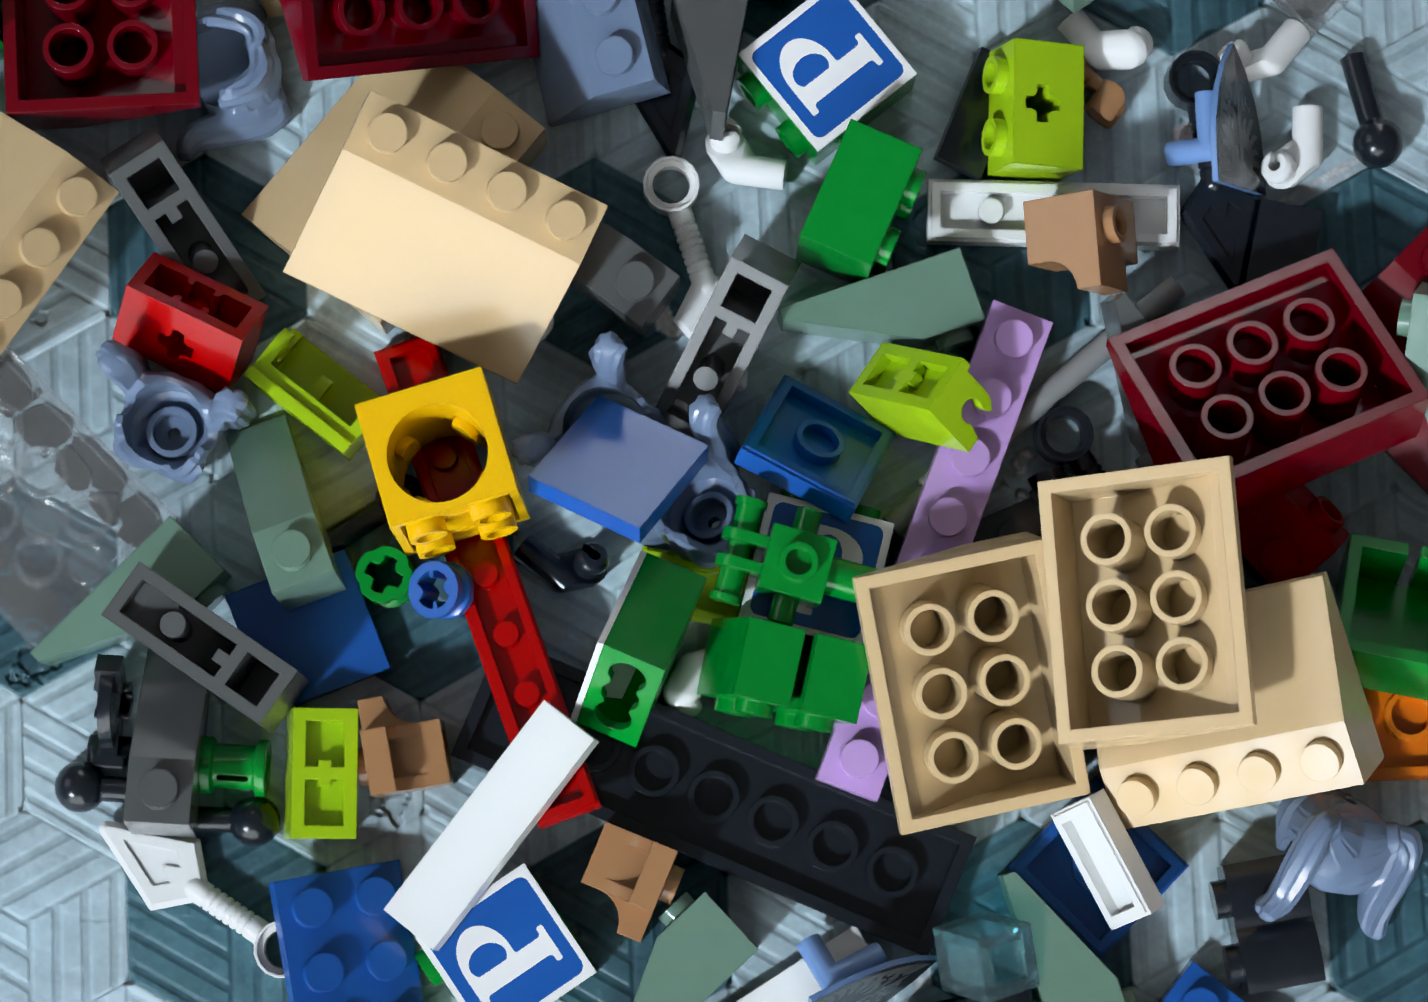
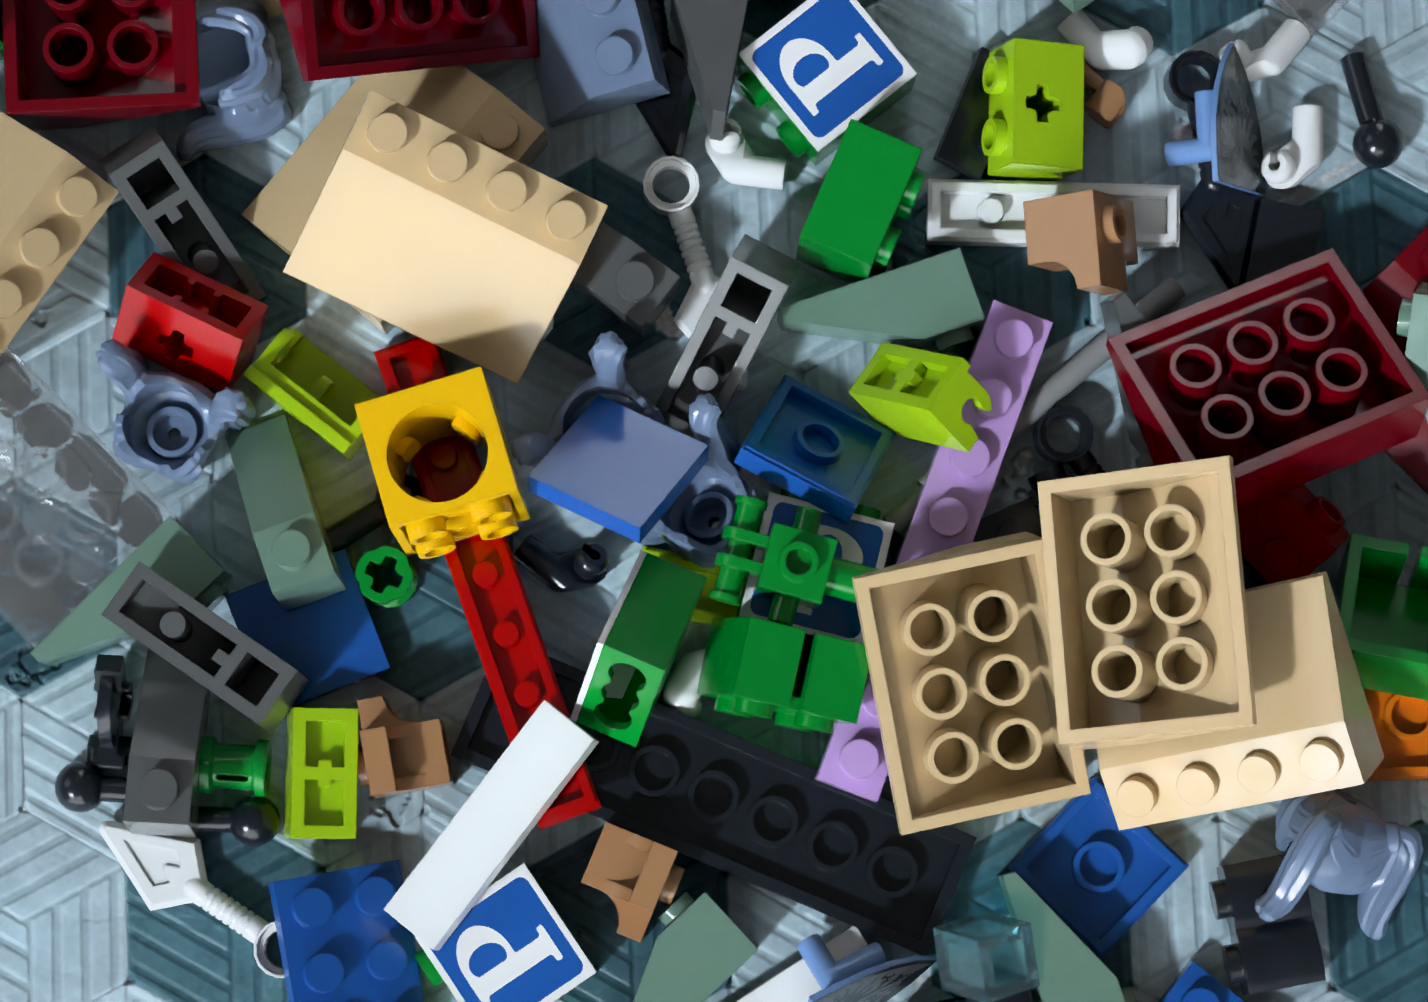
(424, 593): blue bush -> none
(1108, 859): white tile -> none

